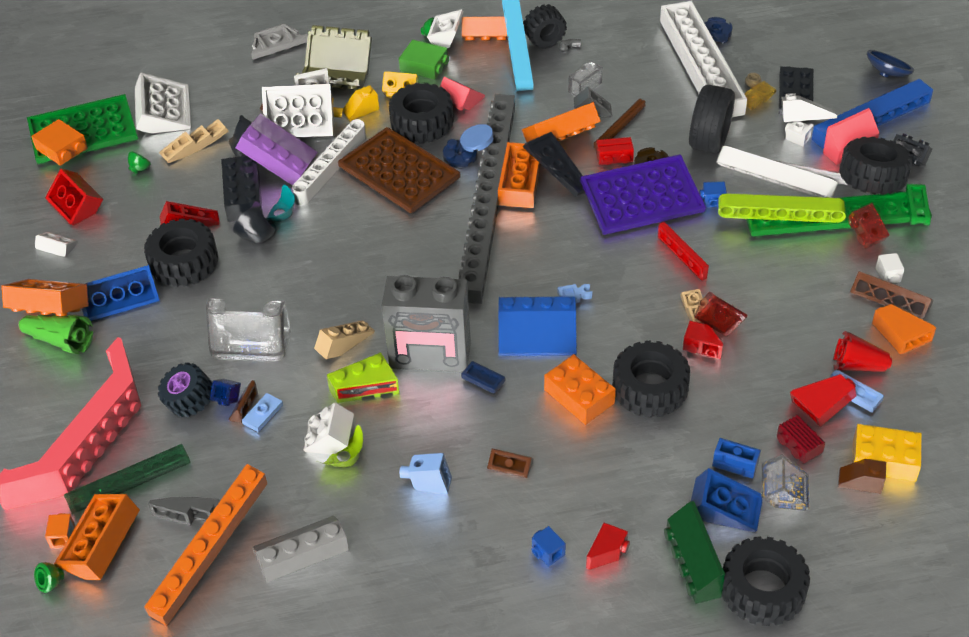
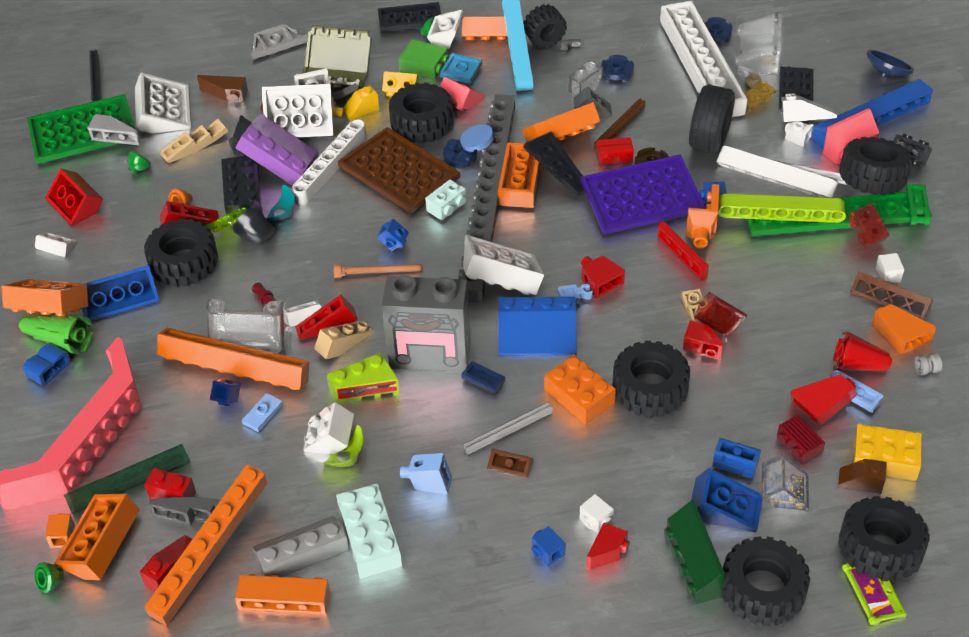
(46, 364): none -> blue brick
(59, 142): orange brick -> none
(94, 75): none -> black axle
(110, 129): none -> light grey slope
(162, 562): none -> red slope
(167, 484): none -> red brick
(180, 196): none -> orange brick
(185, 390): black wheel -> none
(224, 87): none -> reddish brown slope
(226, 220): none -> clear neon green plate
(233, 358): none -> orange brick
(244, 403): reddish brown slope -> none
(264, 295): none -> dark red pin
(282, 594): none -> orange brick
(300, 312): none -> white slope
(333, 314): none -> red slope
(341, 270): none -> nougat piece
(345, 92): none -> flat silver tile
(369, 531): none -> light aqua brick
(392, 235): none -> blue brick
(407, 16): none -> black plate
(446, 199): none -> light aqua brick
(461, 68): none -> dark azure plate
(501, 265): none -> white slope
(507, 428): none -> light grey axle
(595, 513): none -> white brick
(601, 275): none -> red torso
(622, 73): none -> dark blue plate
(703, 222): none -> orange plate
(760, 45): none -> clear windscreen
(873, 596): none -> door
(879, 558): none -> black tyre
(927, 364): none -> light grey wheel

